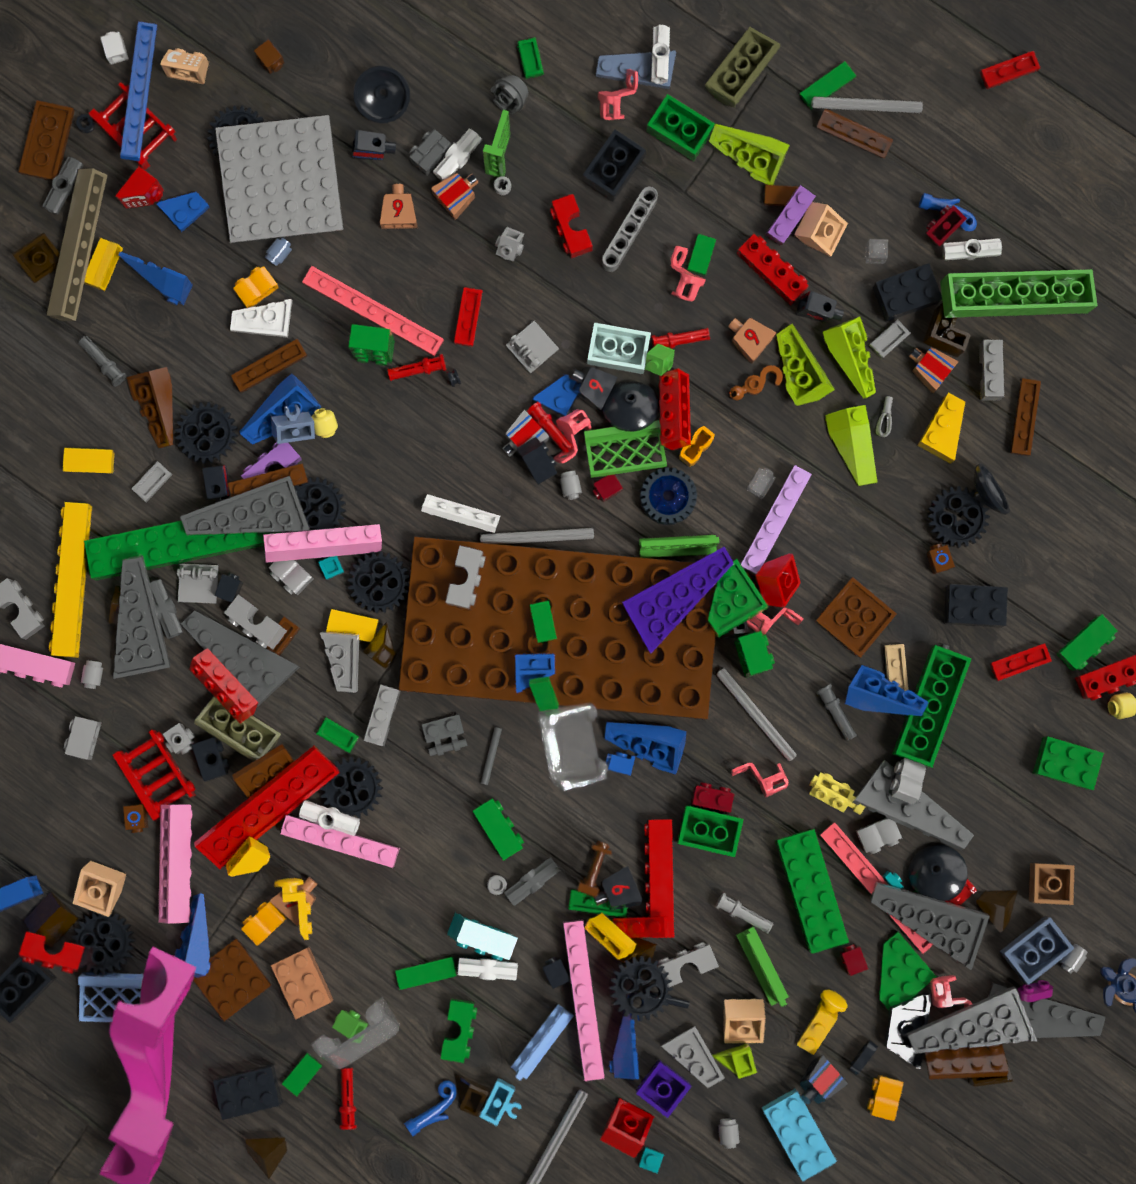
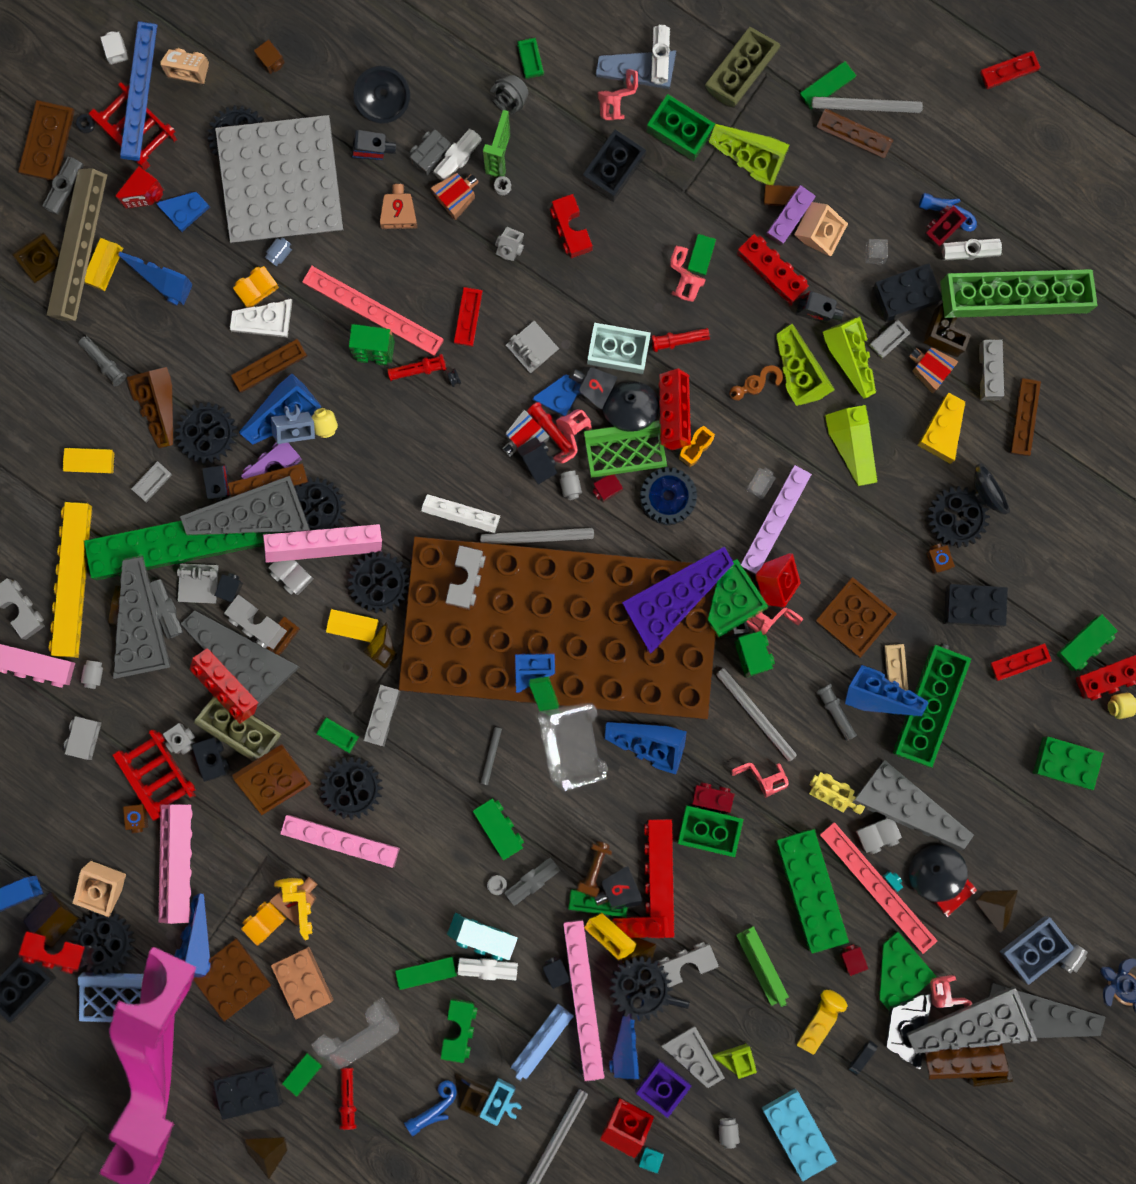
(248, 858): yellow slope -> none
(267, 806): red plate -> none
(317, 814): white piece -> none
(331, 567): teal plate -> none
(344, 659): light grey wing -> none
(349, 1023): bright green brick -> none
(443, 729): dark grey plate -> none
(543, 621): green tile -> none
(620, 763): blue brick -> none
(631, 220): light grey beam -> none
(659, 359): bright green brick -> none
(678, 546): bright green fence -> none
(736, 909): light grey pin -> none
(744, 1021): light nougat slope -> none
(751, 338): nougat torso -> none
(821, 1081): torso -> none
(885, 1098): light orange brick -> none
(886, 411): light grey piece -> none
(908, 780): light grey brick -> none
(943, 924): dark grey wing -> none
(1035, 991): magenta plate -> none
(1051, 883): medium nougat brick -> none

